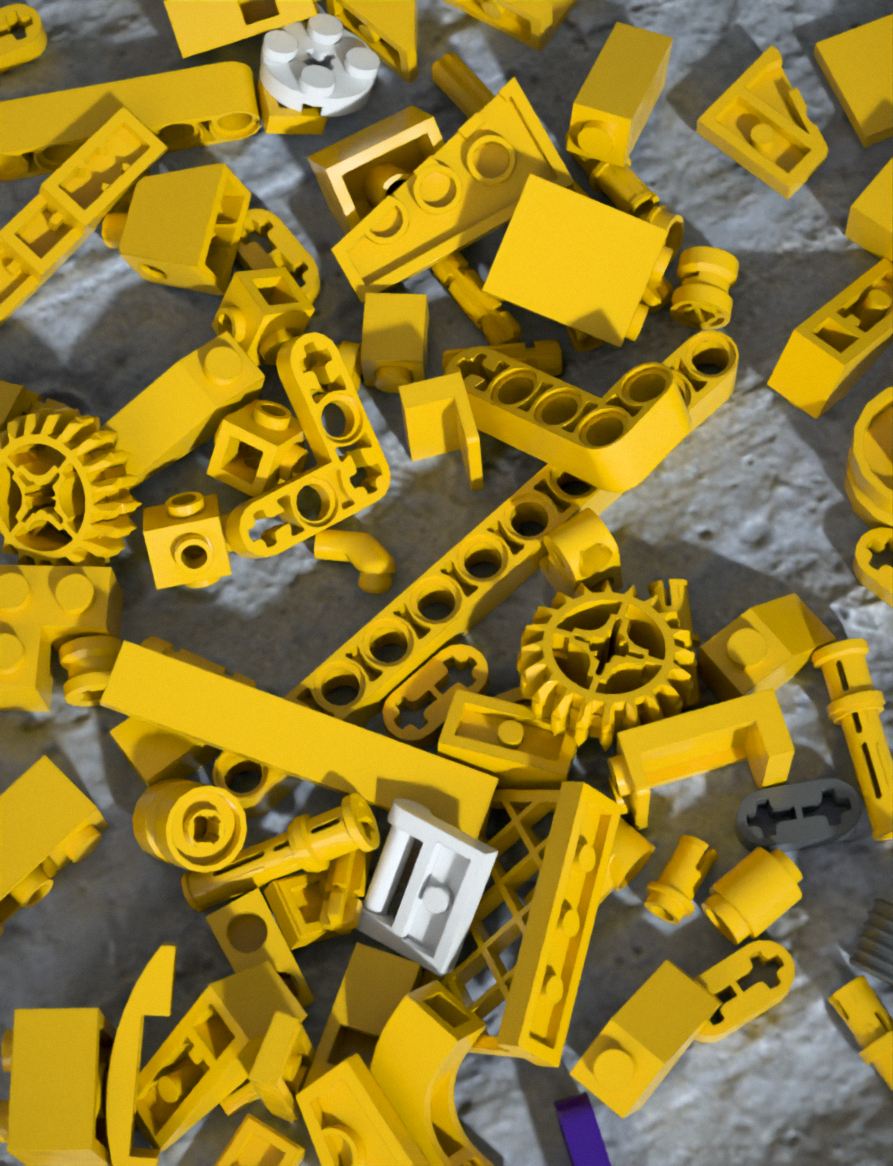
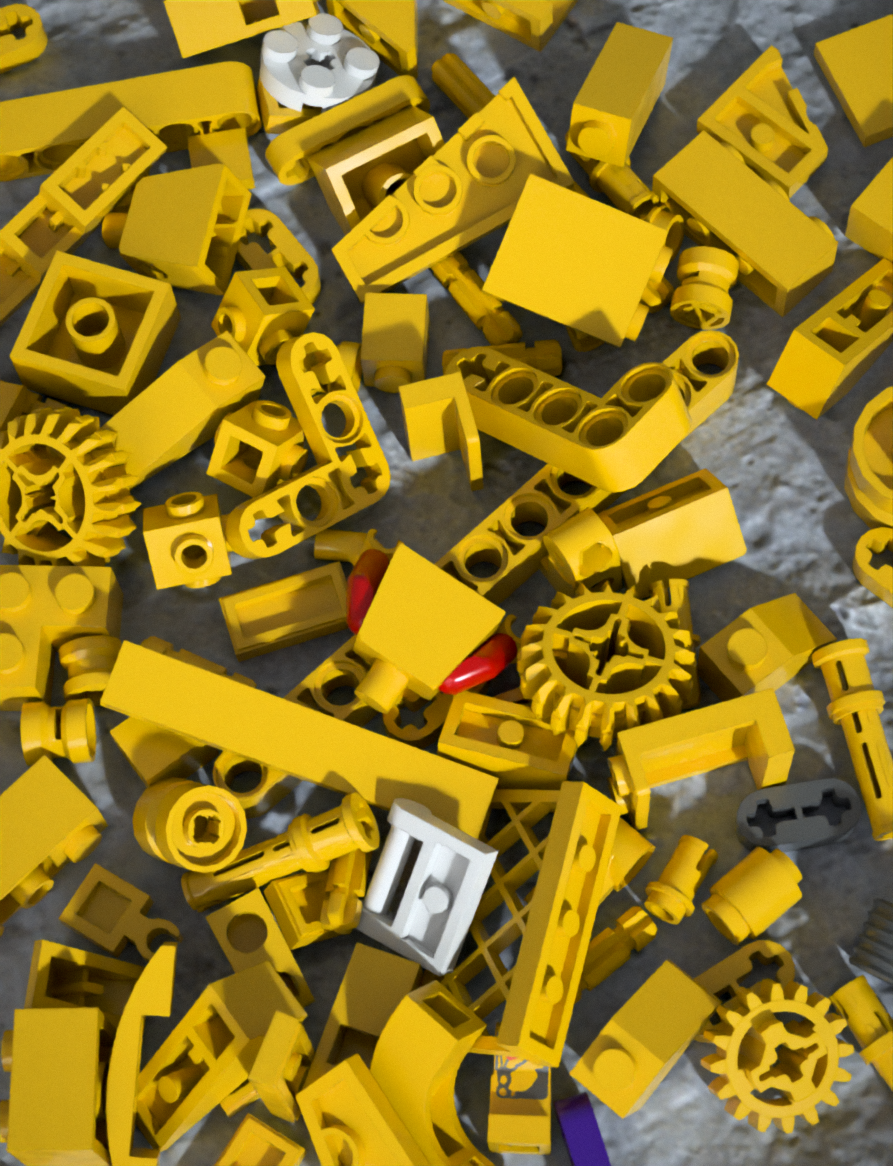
(58, 731): none -> yellow wheel
(79, 979): none -> yellow slope
(95, 334): none -> yellow brick
(114, 912): none -> yellow plate
(224, 147): none -> yellow tile
(286, 611): none -> yellow tile
(290, 150): none -> yellow beam
(421, 627): none -> yellow torso
(519, 1107): none -> yellow leg
(612, 947): none -> yellow axle
(675, 531): none -> yellow panel
(737, 211): none -> yellow brick
(806, 1060): none -> yellow gear

